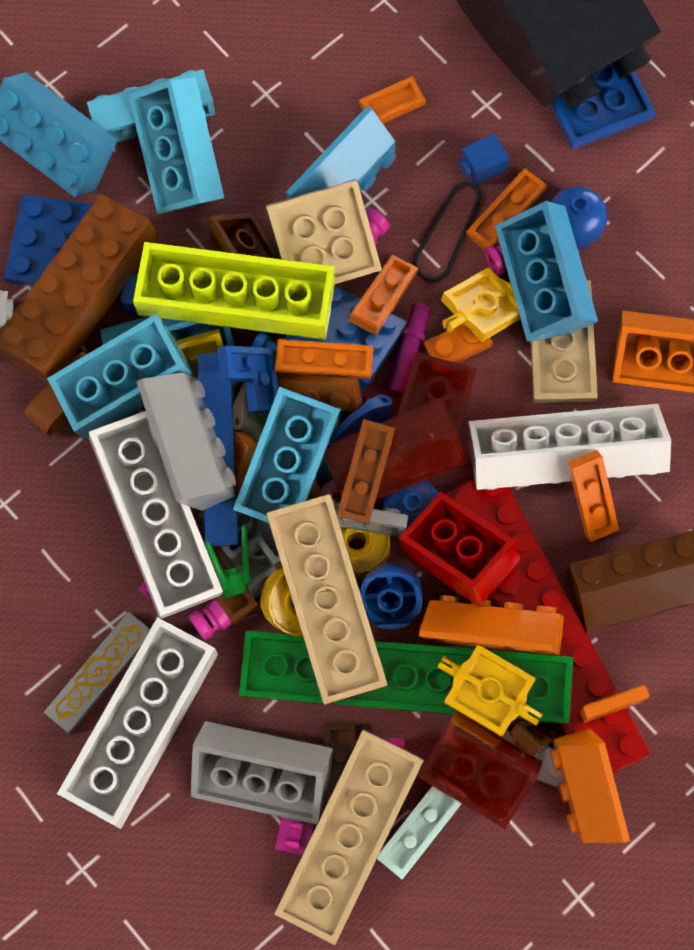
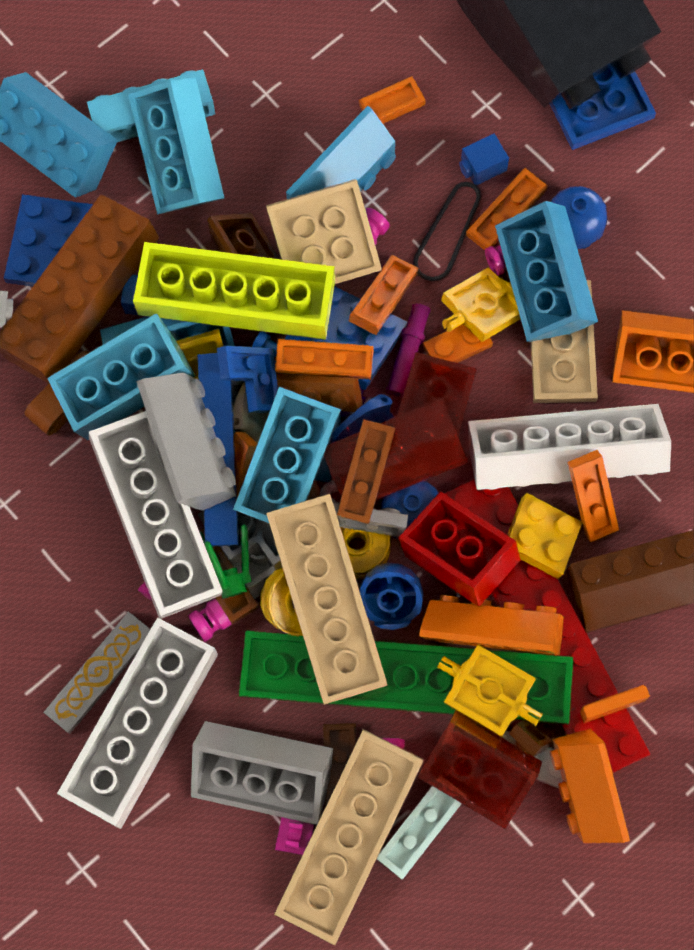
(544, 535): none -> yellow plate

